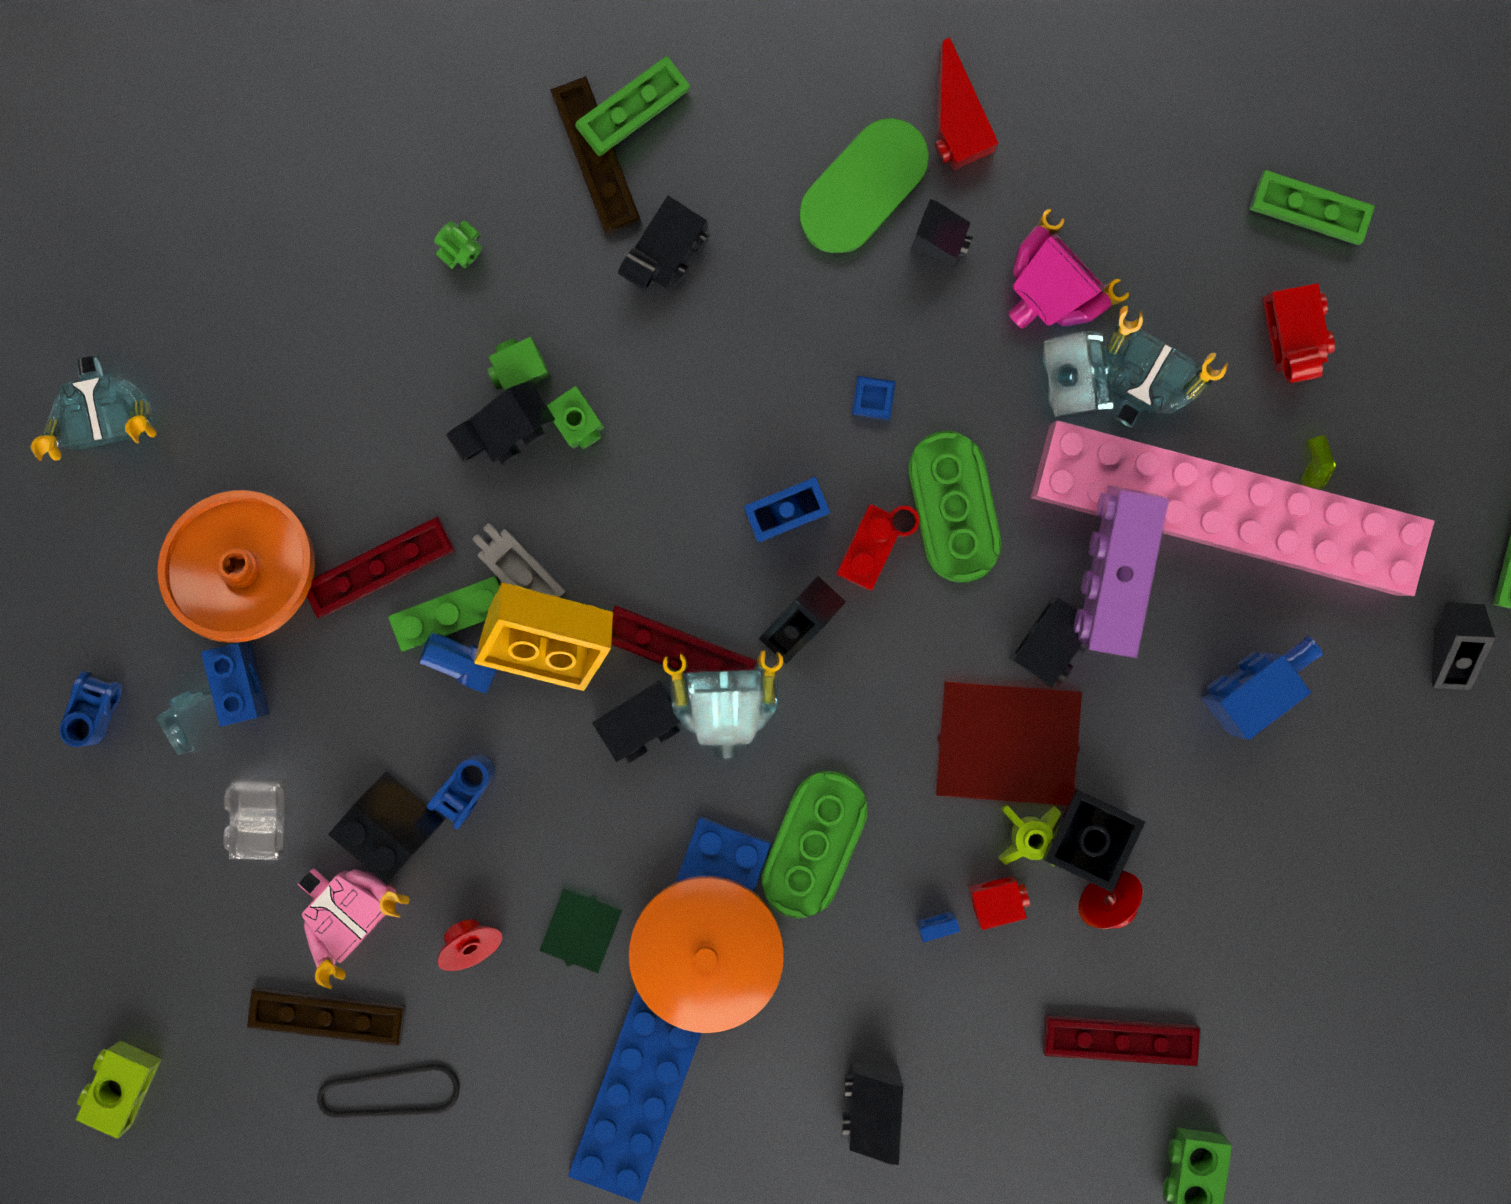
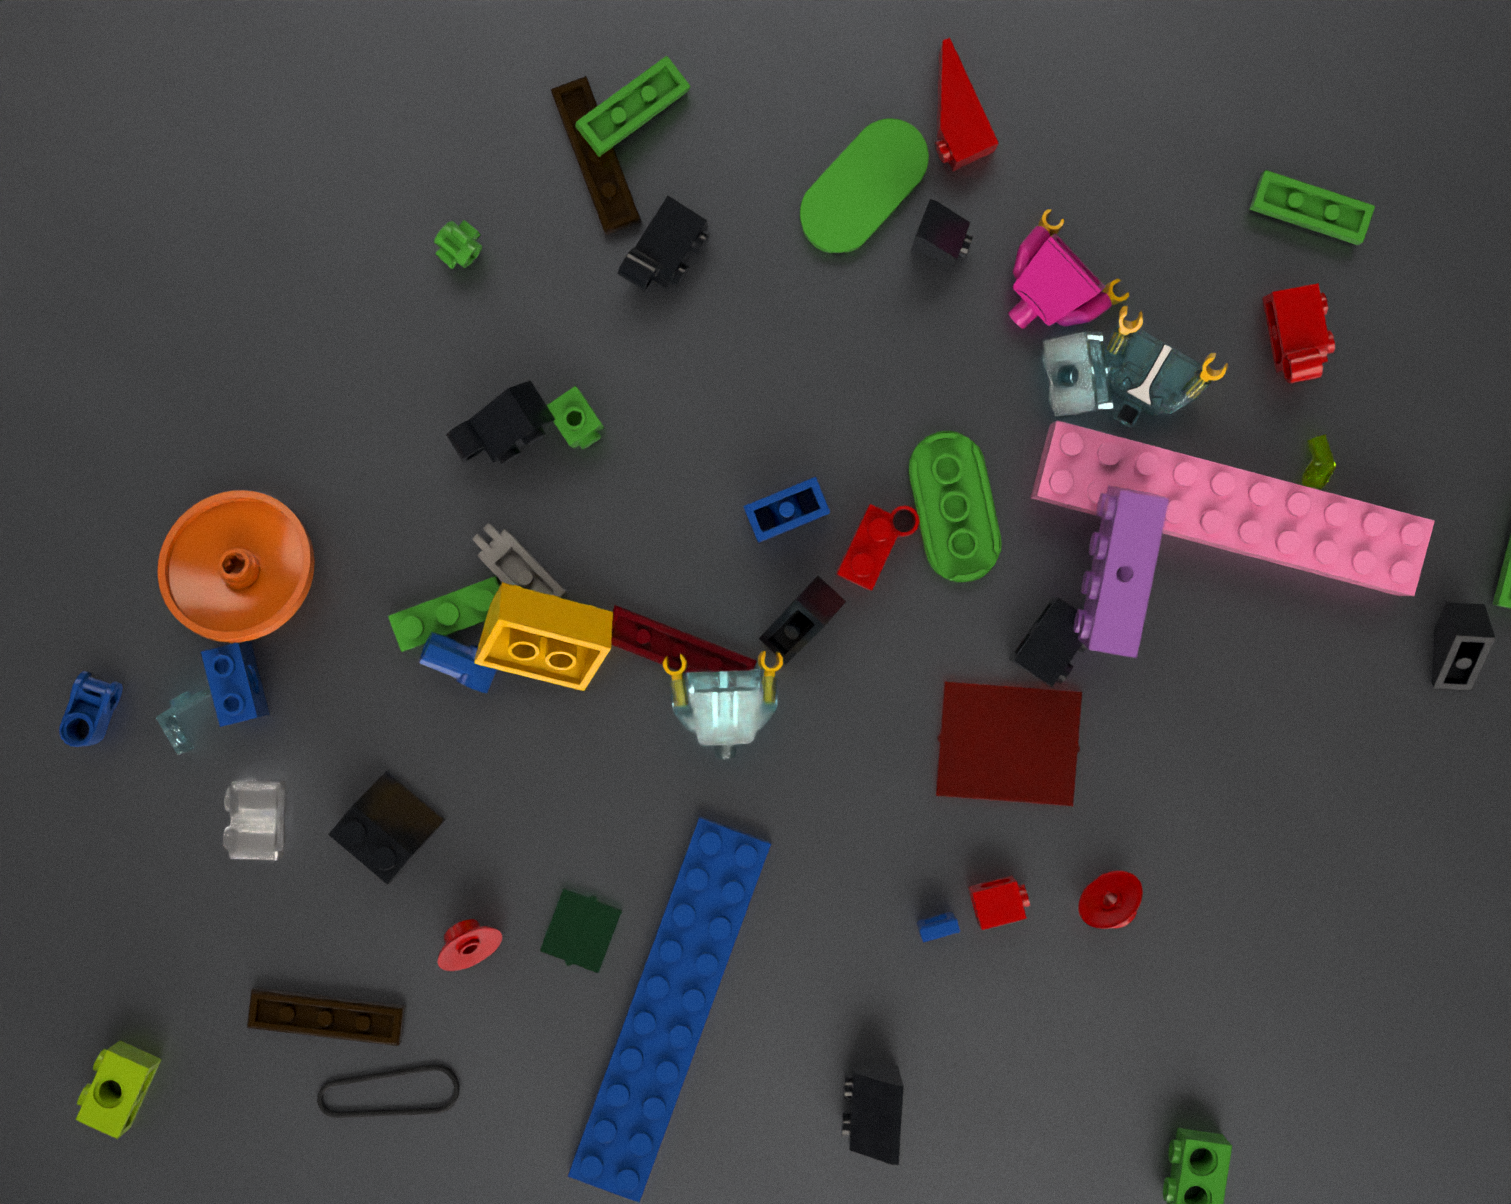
(94, 412): clear light blue torso -> none
(343, 915): bright pink torso -> none
(379, 567): dark red tile -> none
(458, 794): blue piece -> none
(517, 363): bright green brick -> none
(637, 723): black brick -> none
(706, 954): orange dish -> none
(814, 844): bright green tile -> none
(873, 398): blue tile -> none
(1023, 829): lime brick -> none
(1093, 840): black slope -> none
(1121, 1040): dark red tile -> none
(1261, 689): blue brick -> none

